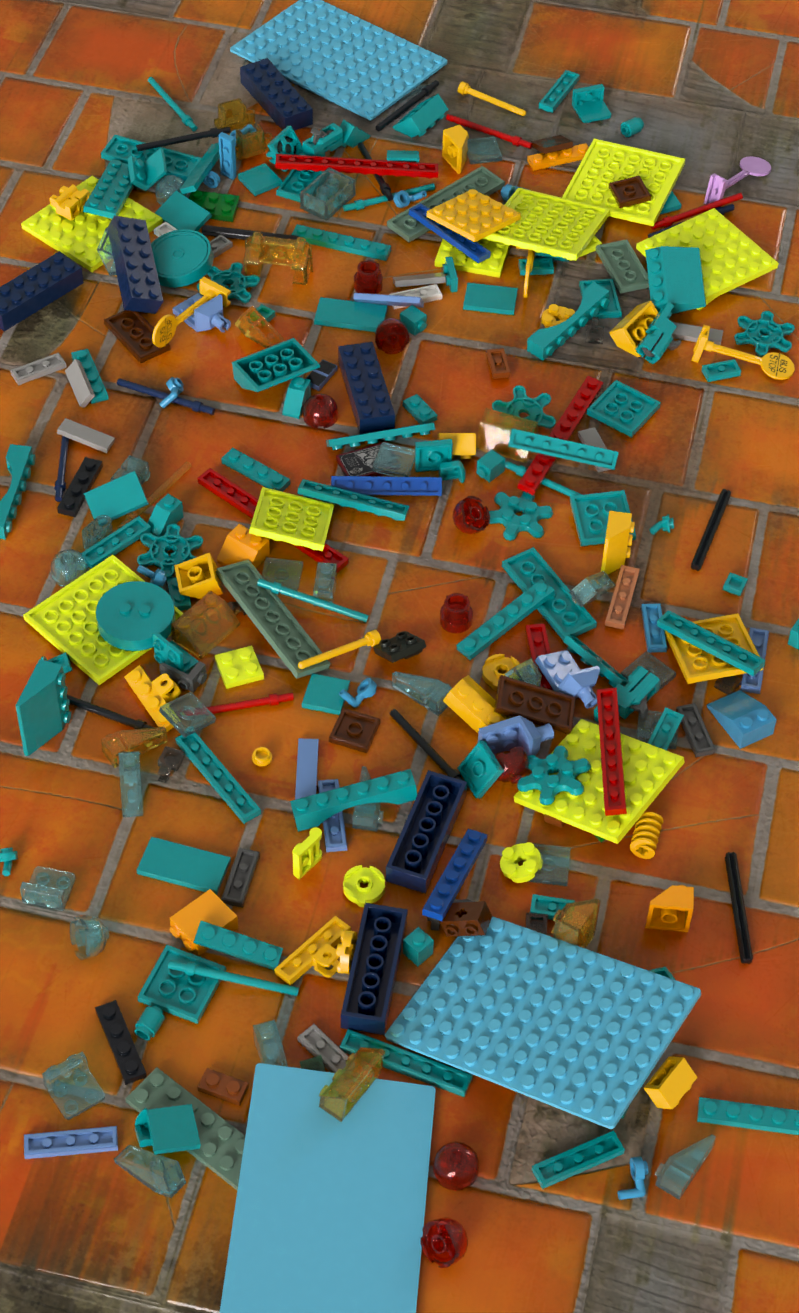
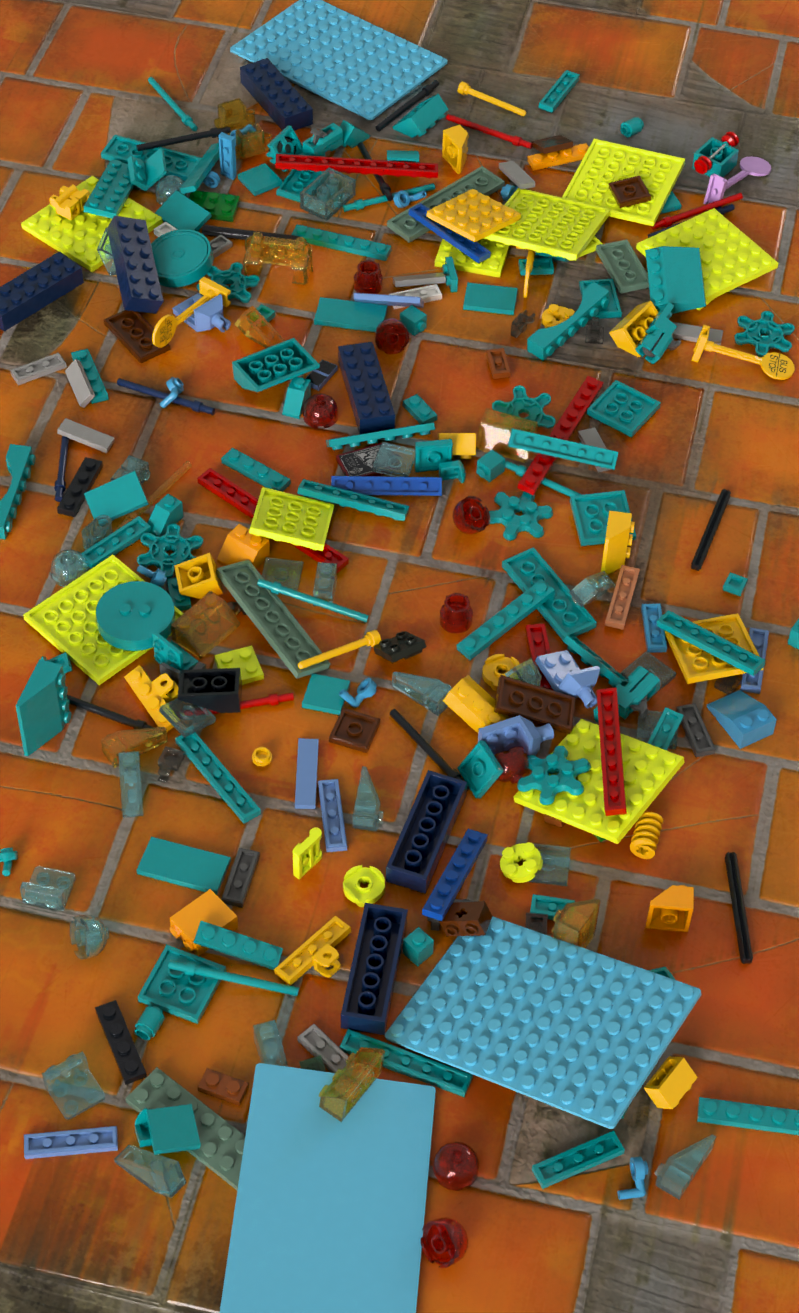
(212, 689): none -> black slope
(317, 808): teal arch -> none
(346, 951): yellow plate -> none
(483, 150): clear light blue tile -> none
(517, 175): none -> light grey tile
(520, 323): none -> clear smoke plate
(589, 103): teal bracket -> none
(666, 523): teal plate -> none
(717, 155): none -> teal brick
(721, 370): teal plate -> none

